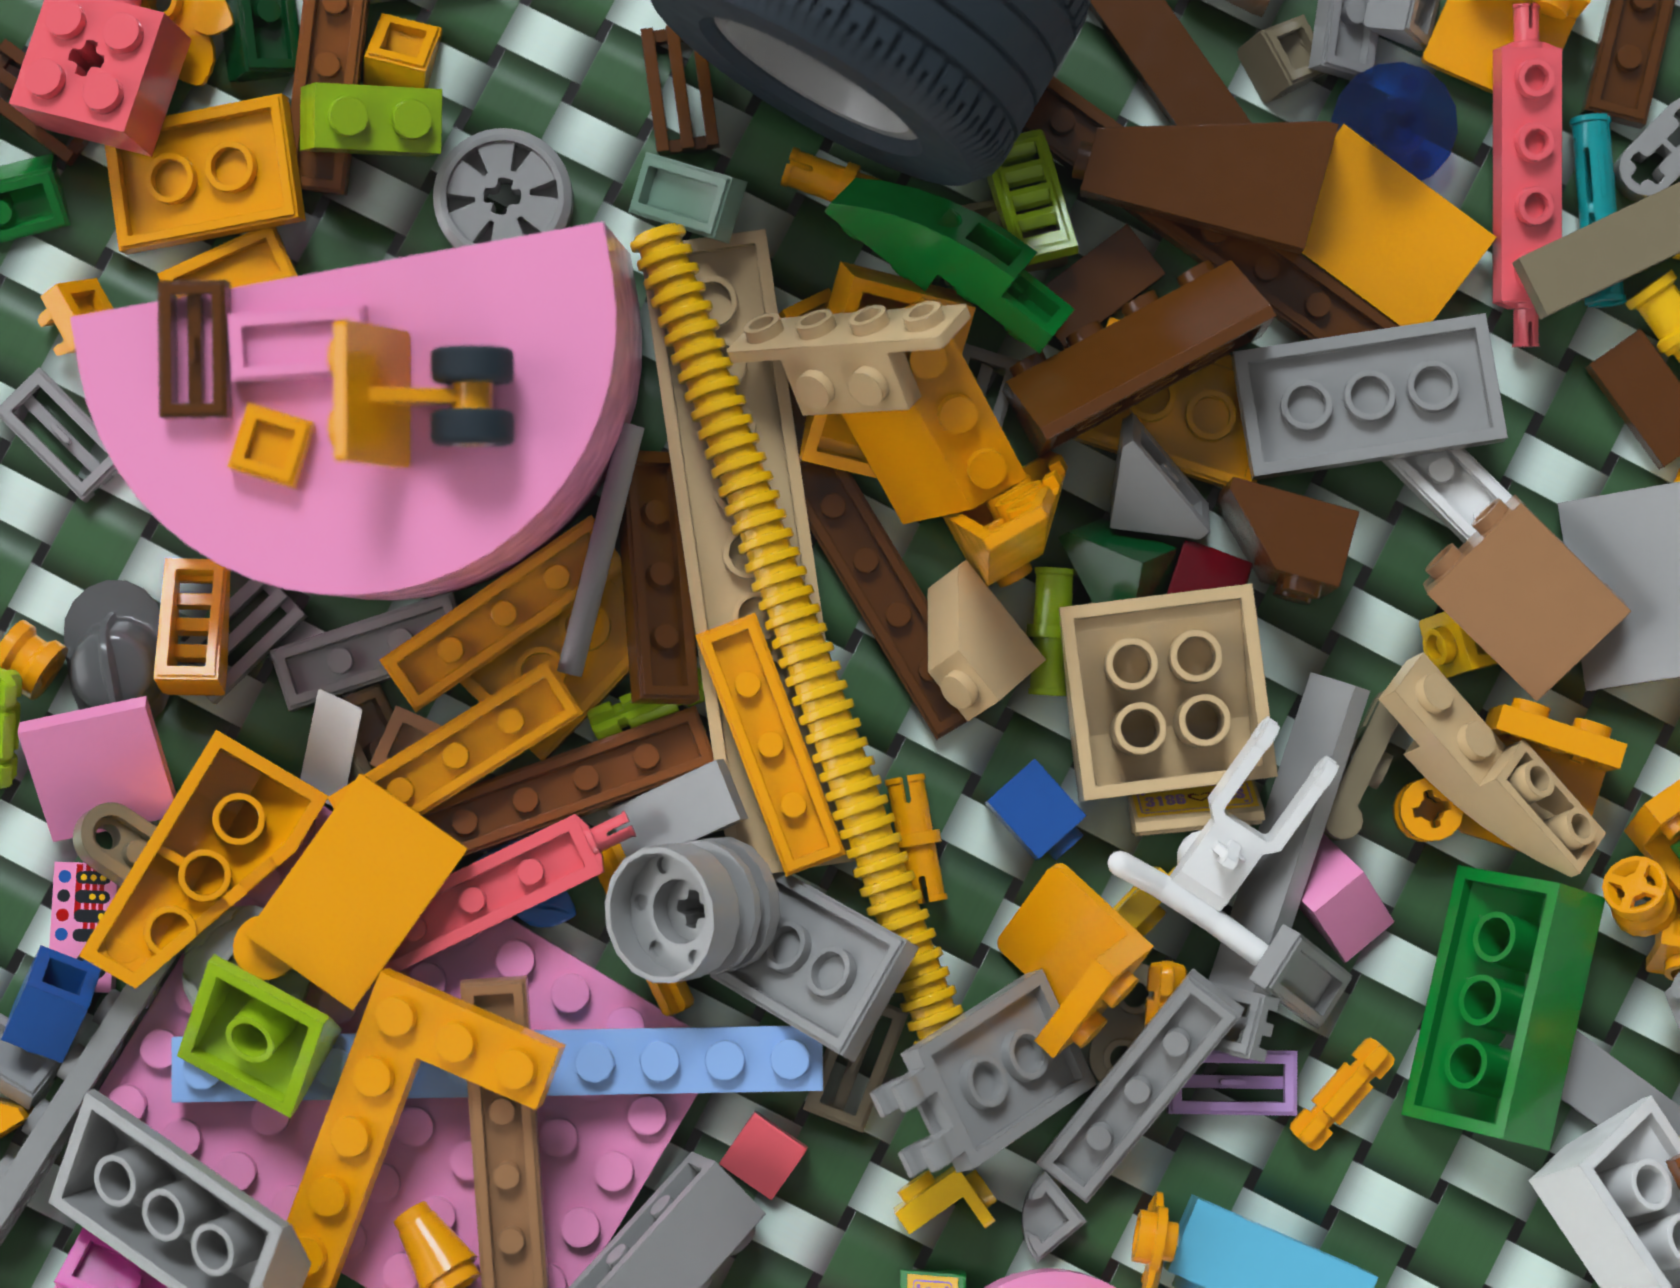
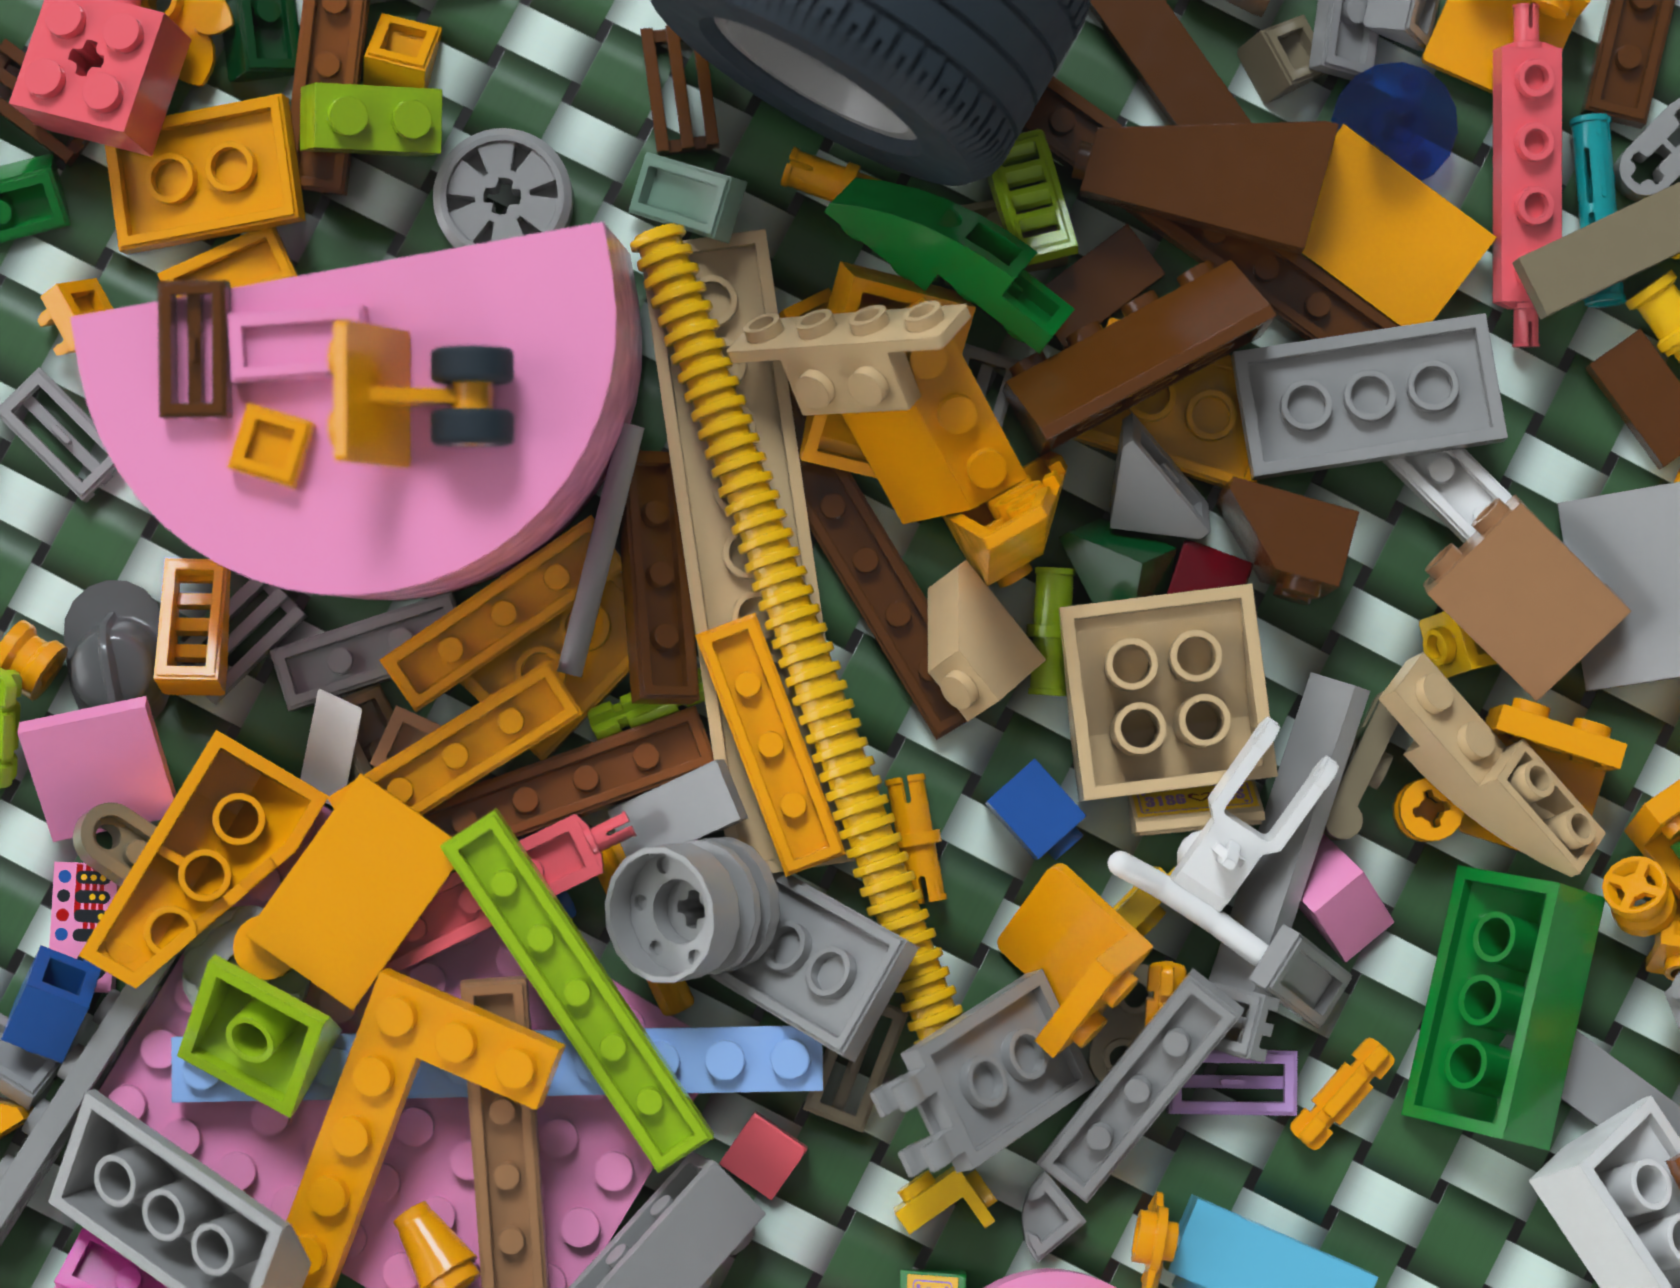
(577, 990): none -> lime tile

